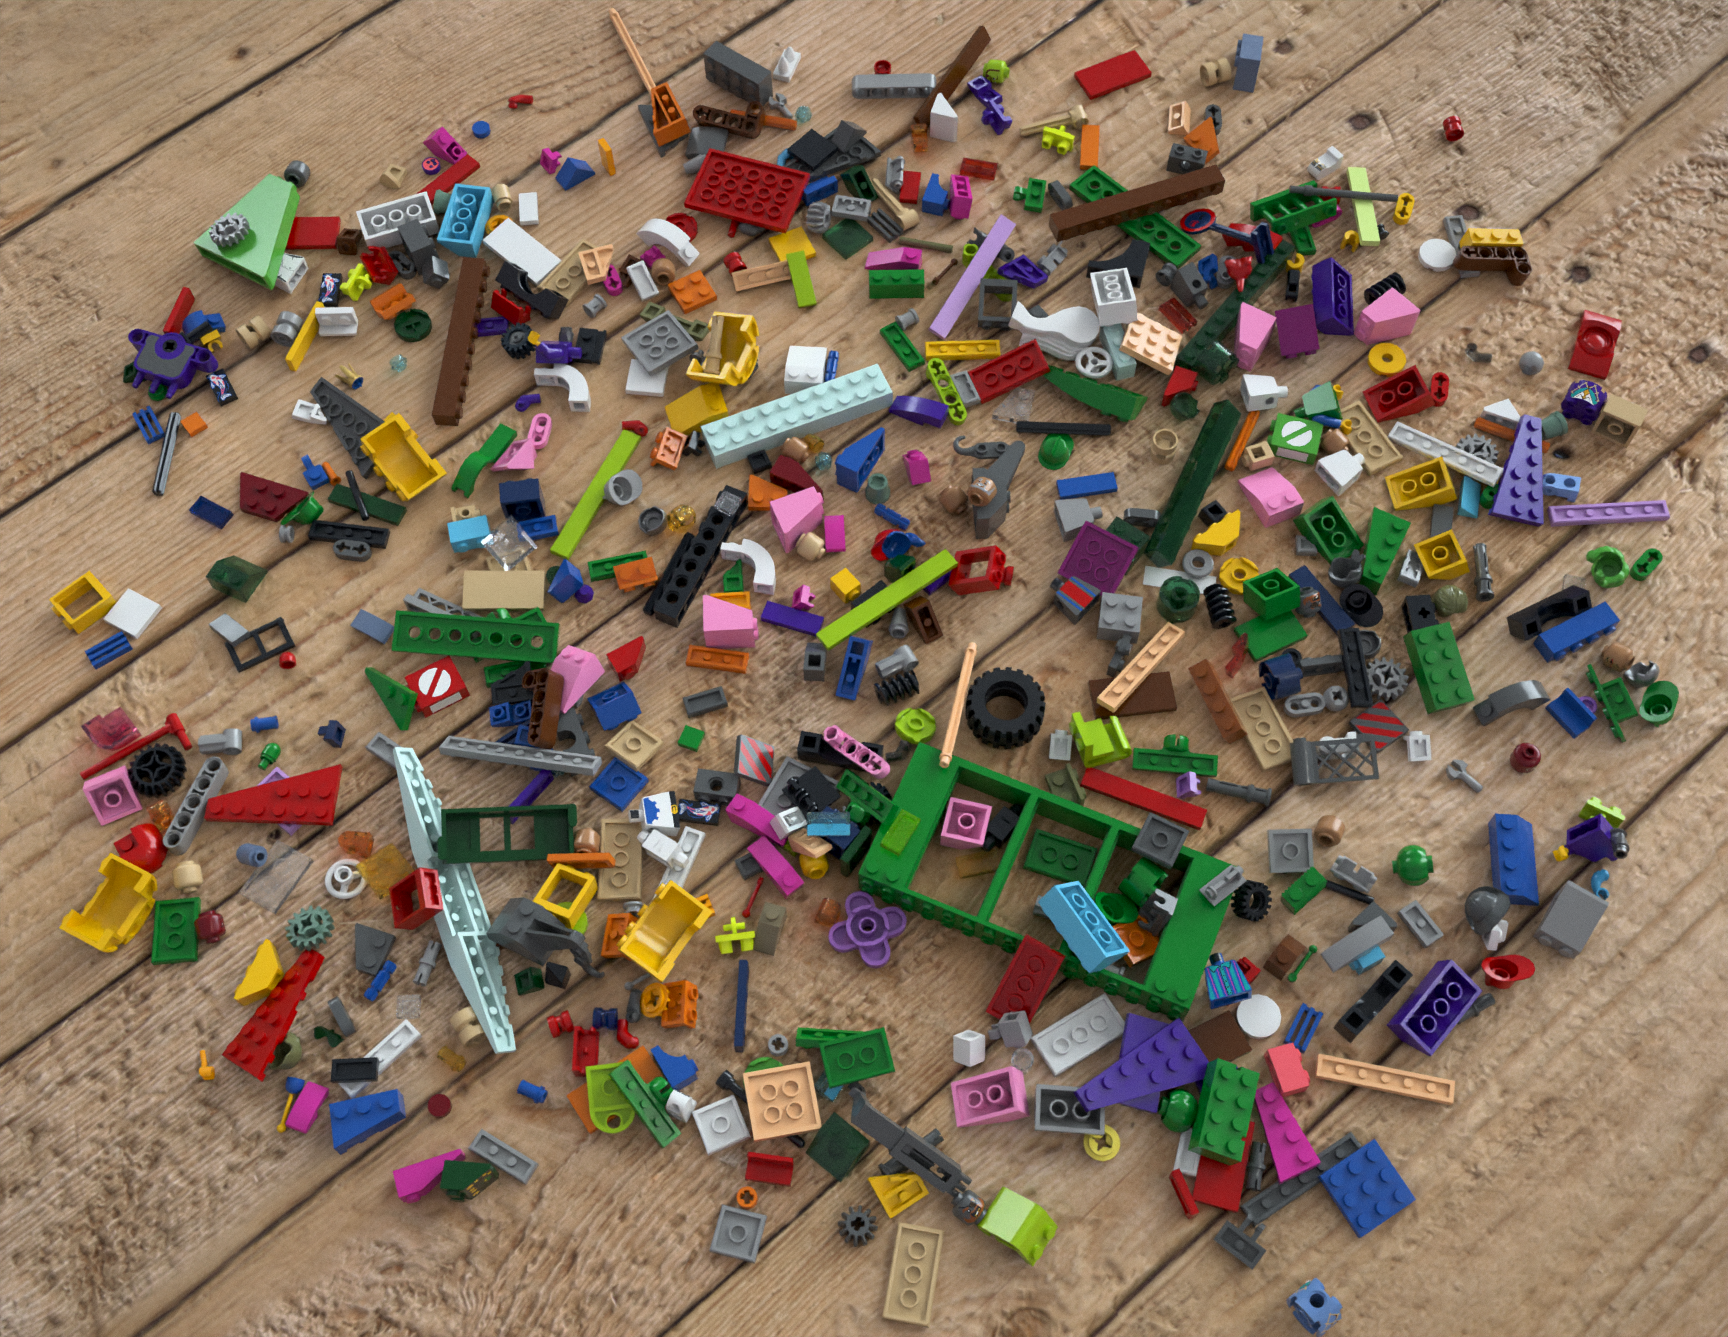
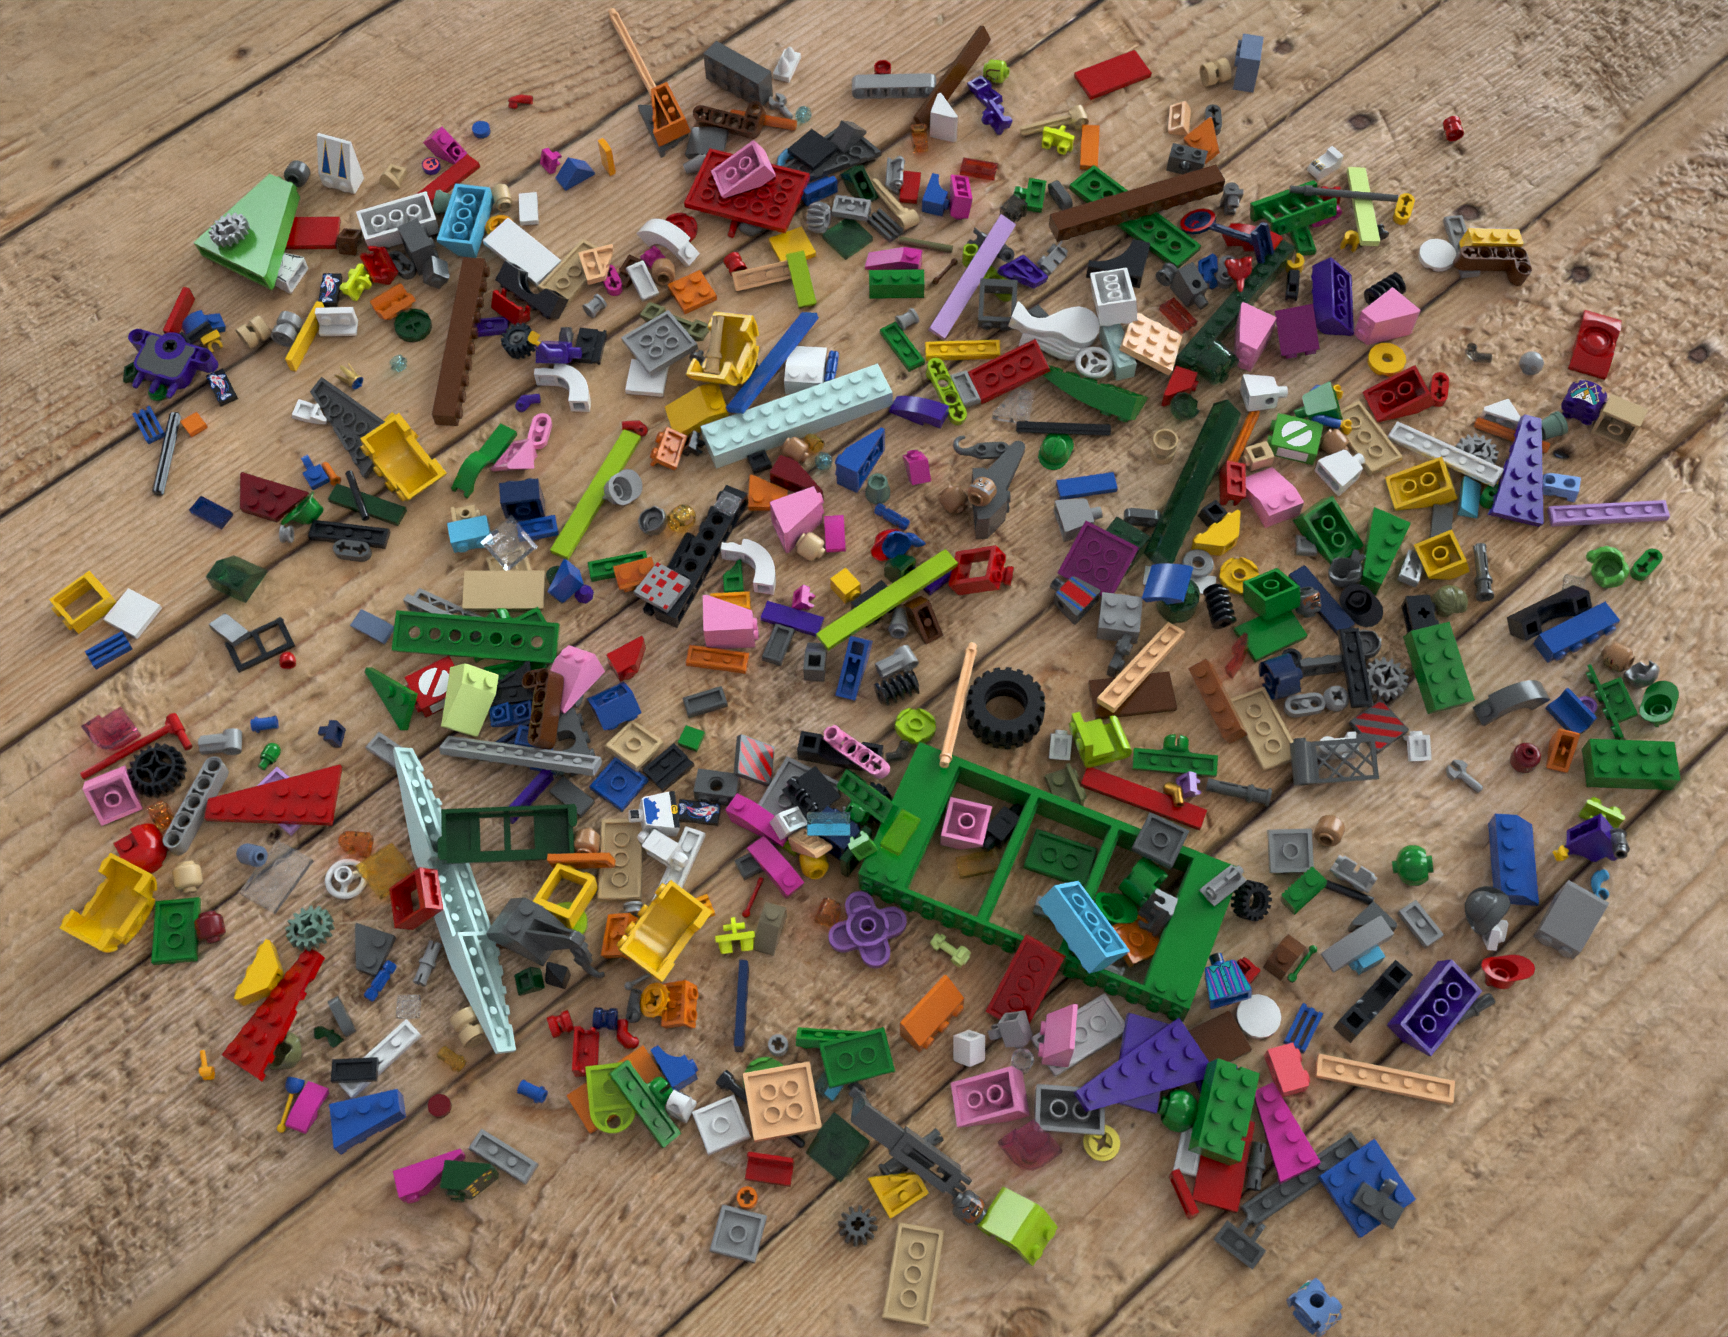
(338, 164): none -> white slope
(468, 698): none -> yellowish green slope
(568, 793): none -> dark grey tile
(662, 587): none -> light grey tile
(668, 767): none -> black plate
(743, 171): none -> bright pink slope
(772, 363): none -> blue tile
(778, 644): none -> dark grey tile
(862, 846): none -> bright green tile
(932, 1014): none -> orange slope
(960, 955): none -> yellowish green bar
(1014, 208): none -> clear smoke brick
(1030, 1147): none -> clear pink brick
(1059, 1036): none -> bright pink slope
(1167, 583): none -> blue slope
(1176, 791): none -> pearl gold arm
(1231, 198): none -> flat silver hips
(1232, 483): none -> red hinge
(1378, 1203): none -> dark grey plate
(1562, 750): none -> orange slope
(1630, 764): none -> green brick

